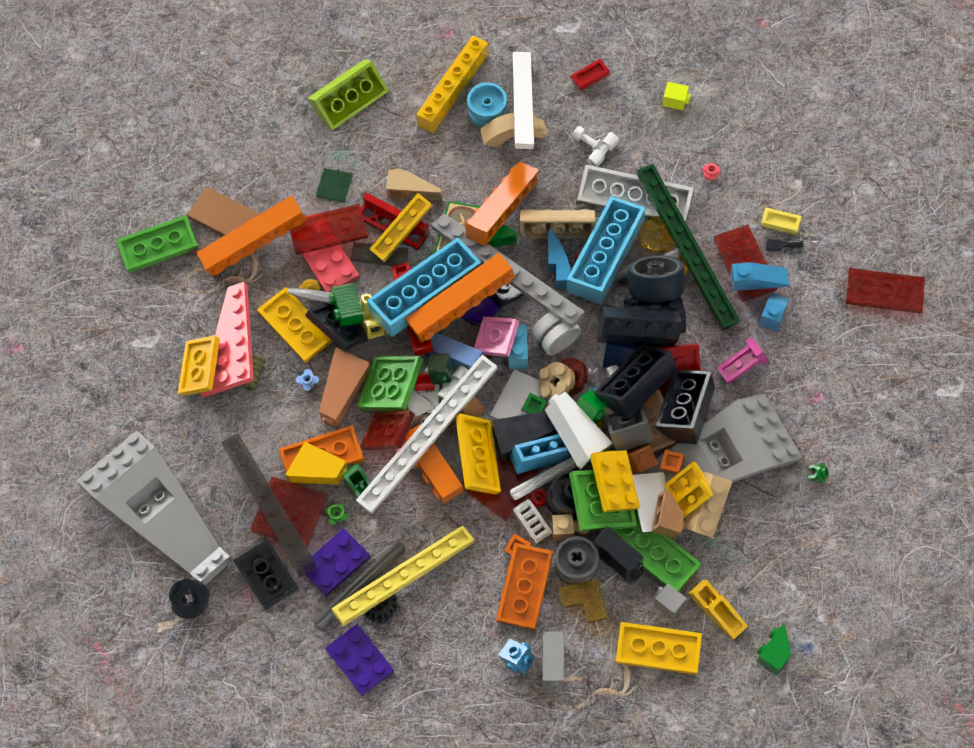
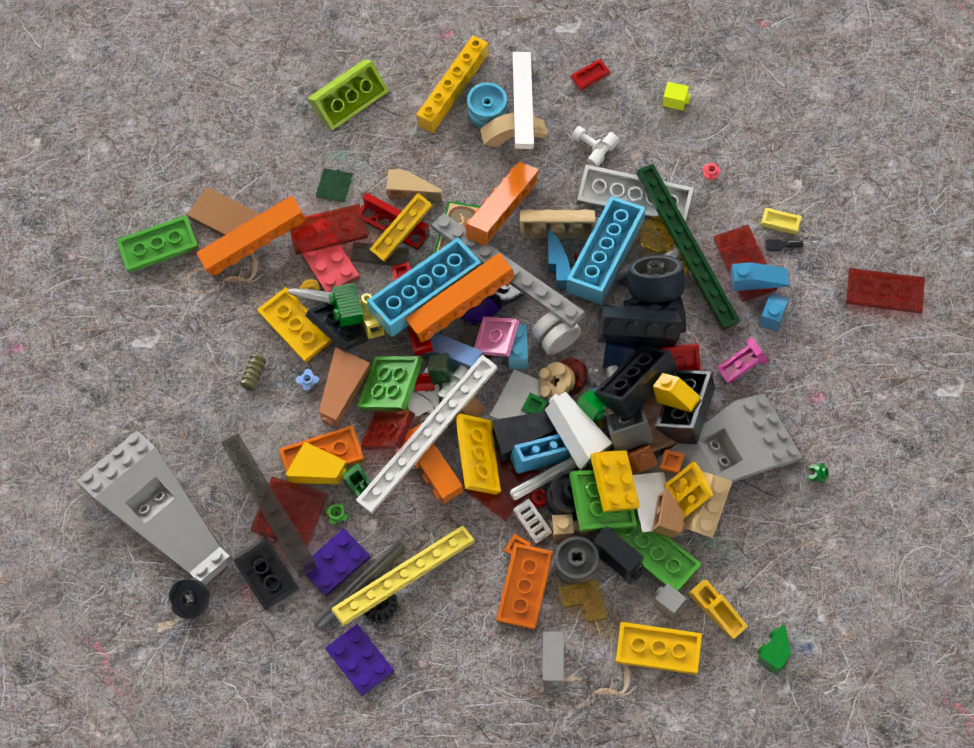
(198, 365): yellow plate -> none
(234, 355): wing -> none
(503, 237): green slope -> none
(517, 656): dark azure brick -> none
(675, 393): none -> yellow slope

